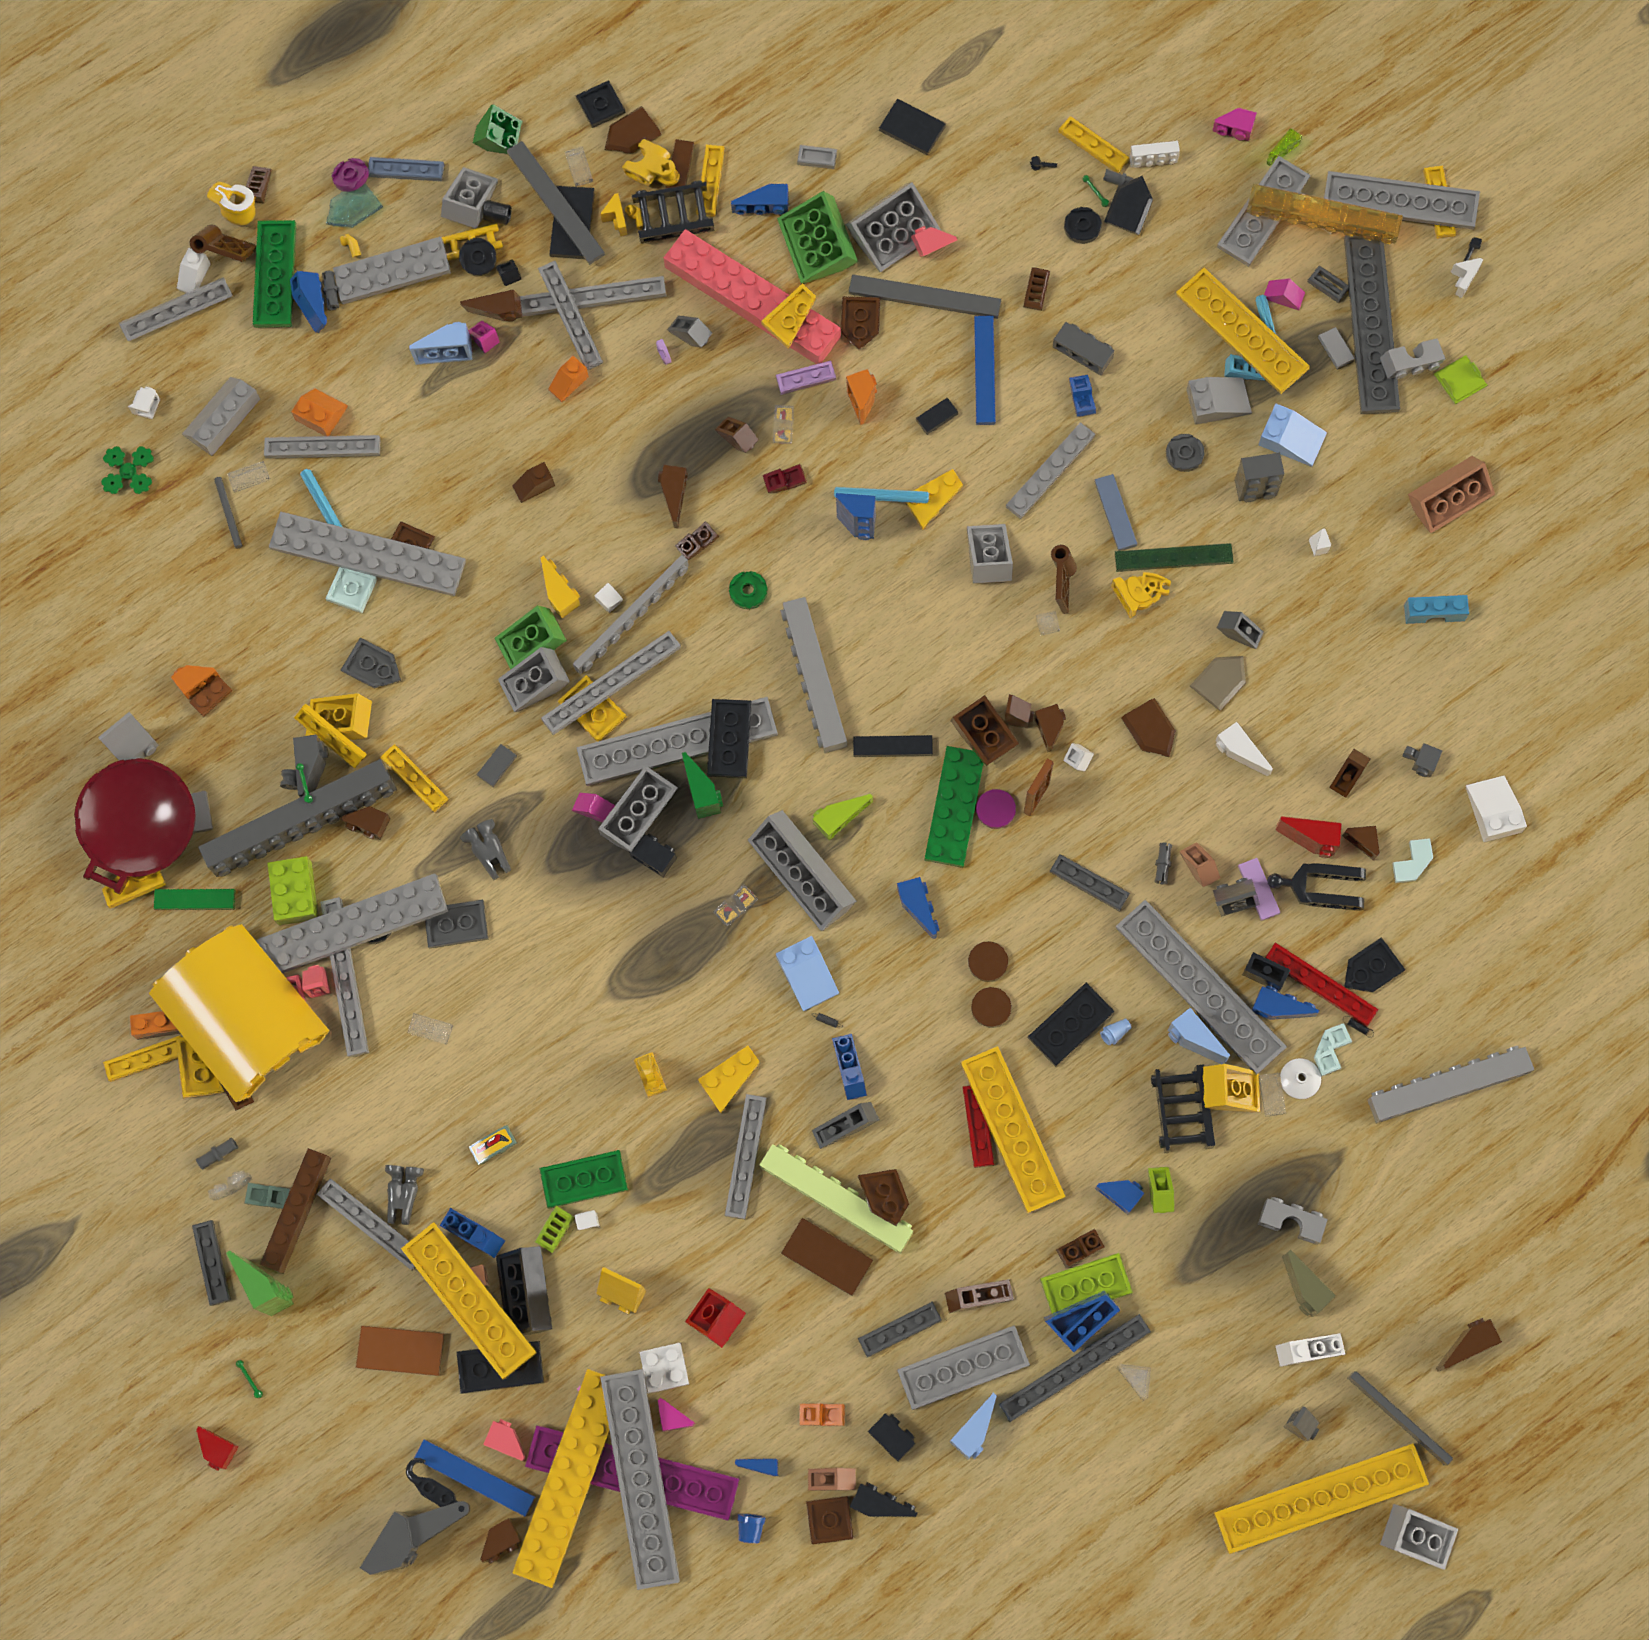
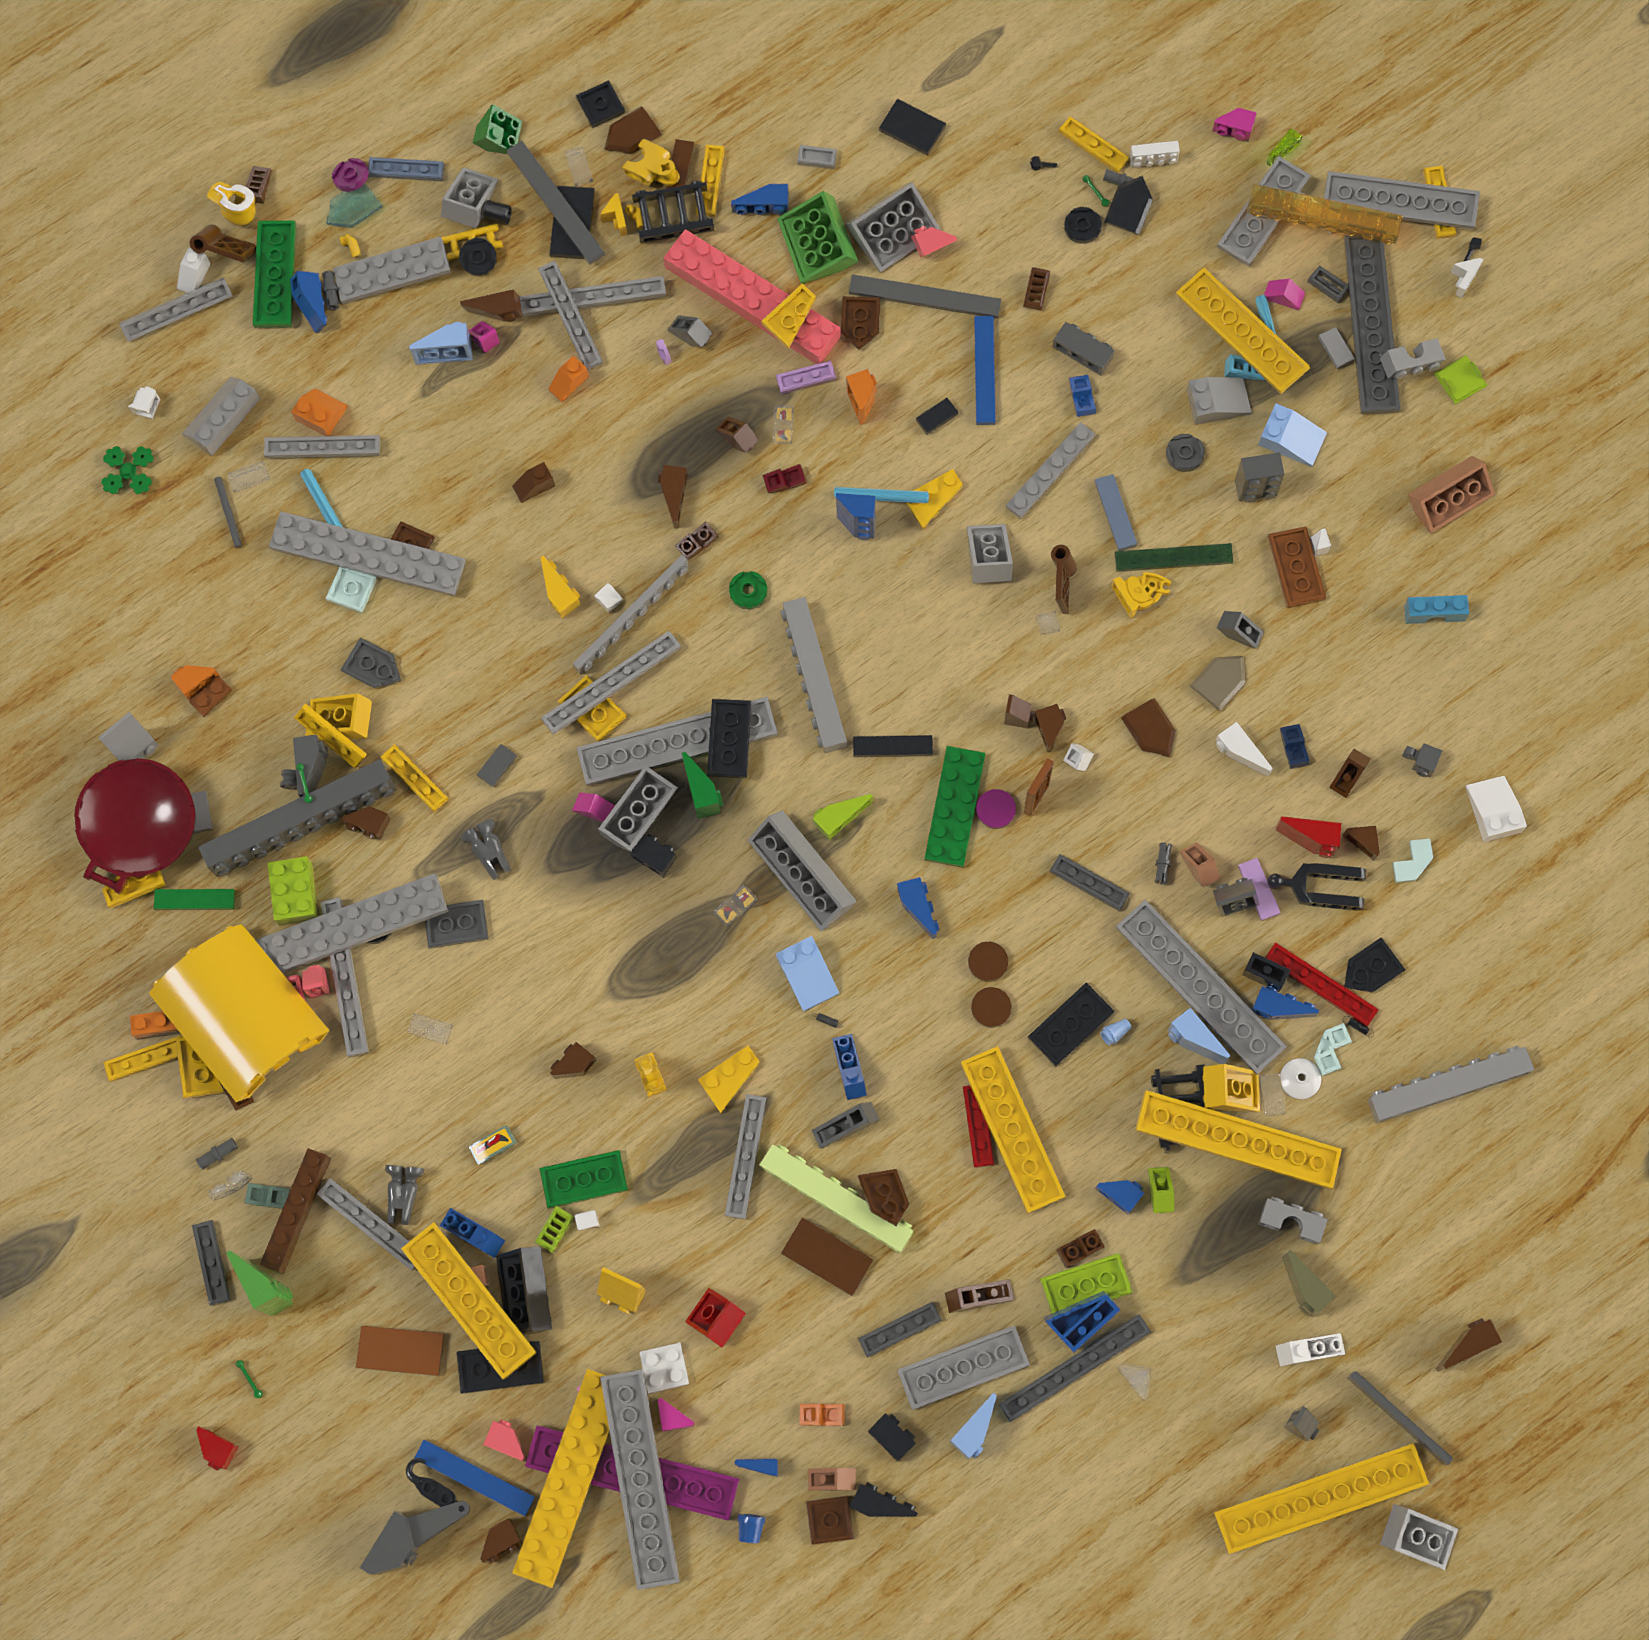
(508, 272): black slope -> none
(528, 634): bright green slope -> none
(534, 679): light grey slope -> none
(574, 1062): none -> reddish brown slope
(984, 730): reddish brown slope -> none
(1238, 1139): none -> yellow plate
(1294, 746): none -> dark blue slope
(1296, 567): none -> dark orange tile

